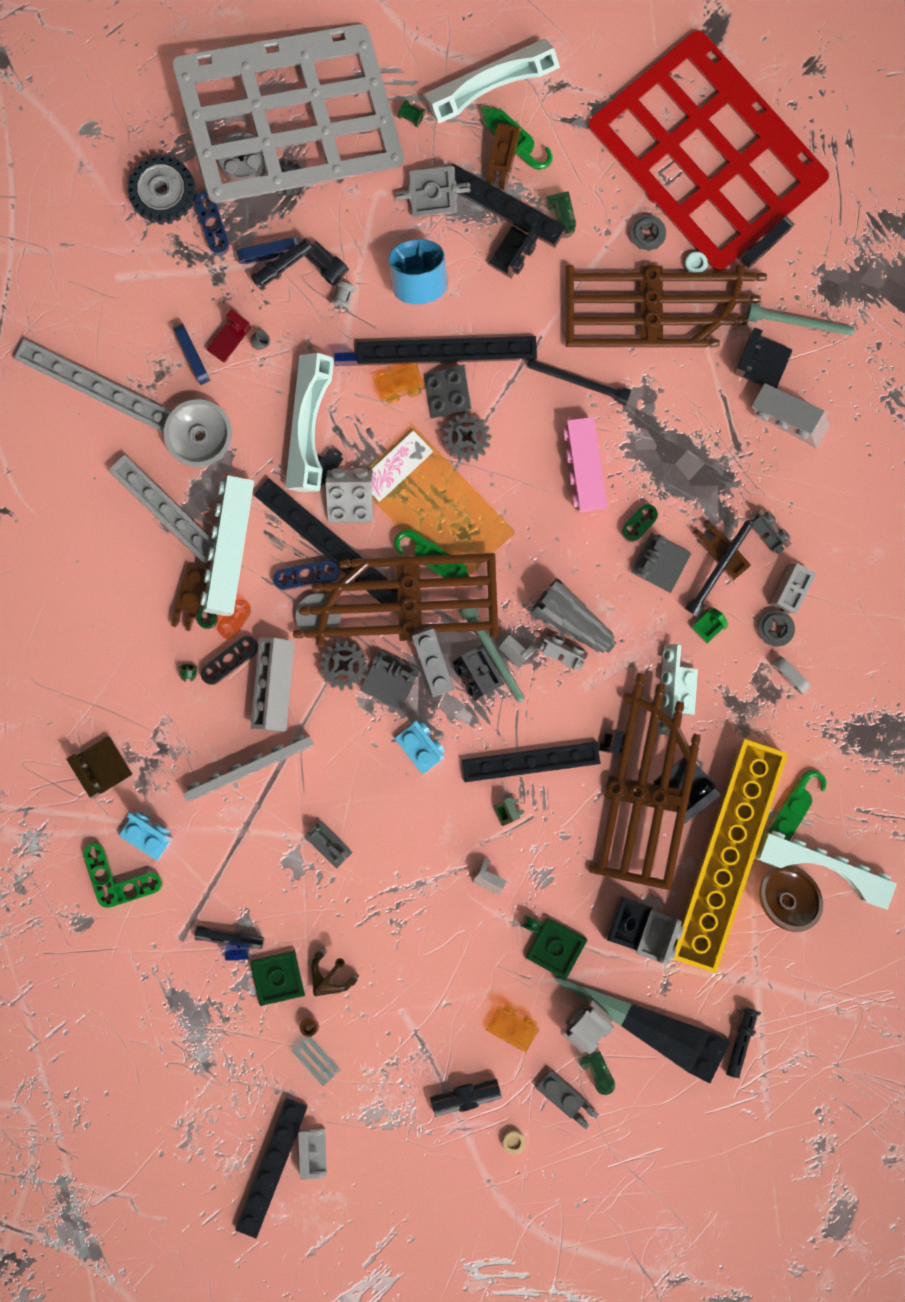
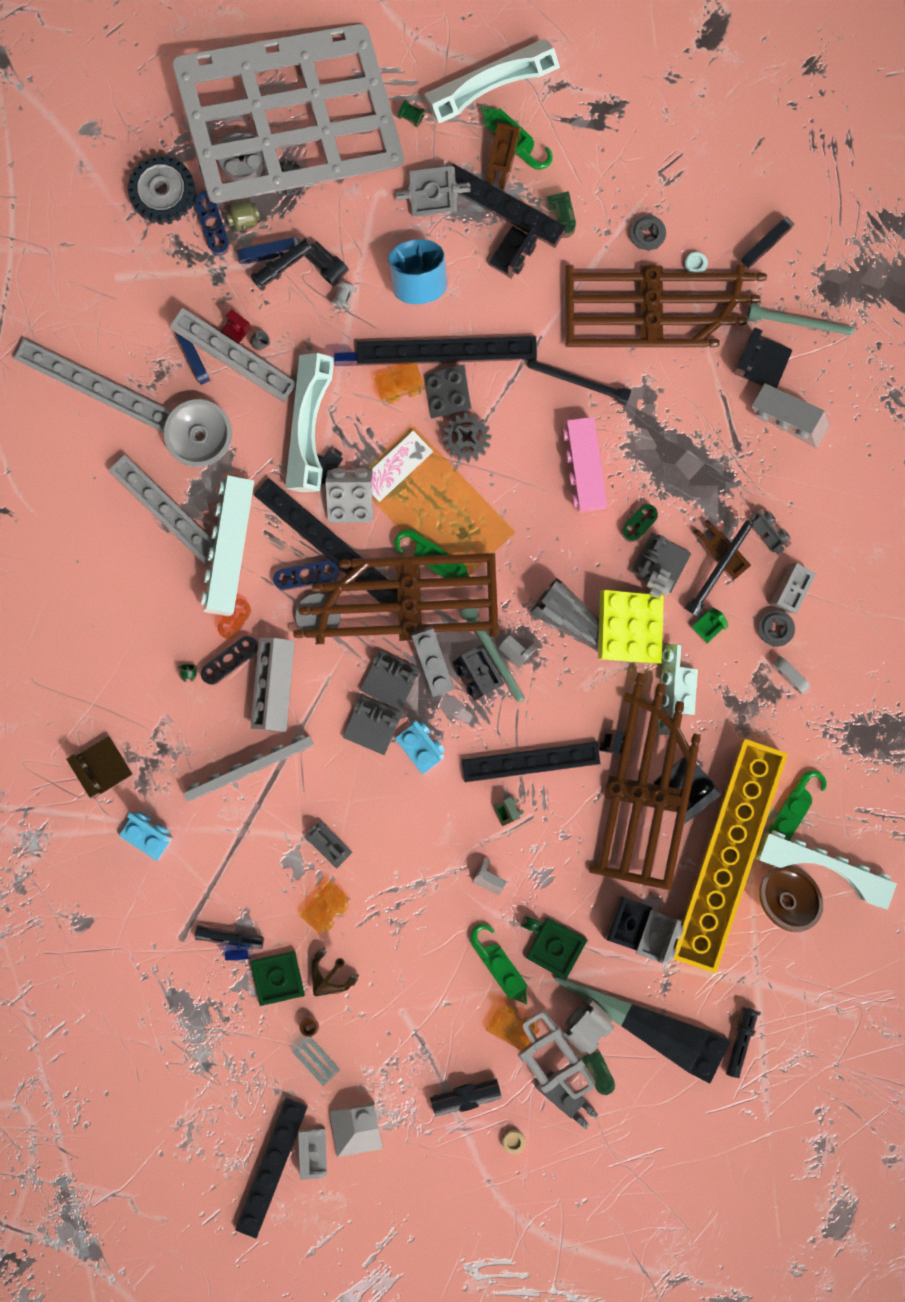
(116, 889): green beam -> none
(189, 596): reddish brown hinge -> none
(199, 617): dark green bush -> none
(232, 355): none -> light grey plate
(242, 215): none -> olive head
(325, 907): none -> clear yellow bracket
(352, 658): dark grey gear -> none
(356, 1129): none -> light grey slope
(372, 725): none -> dark grey hinge
(499, 965): none -> green plate
(560, 1076): none -> light grey bar
(572, 653): light grey hinge -> none
(630, 627): none -> neon yellow plate
(660, 583): none -> light grey gear
(740, 95): red door -> none

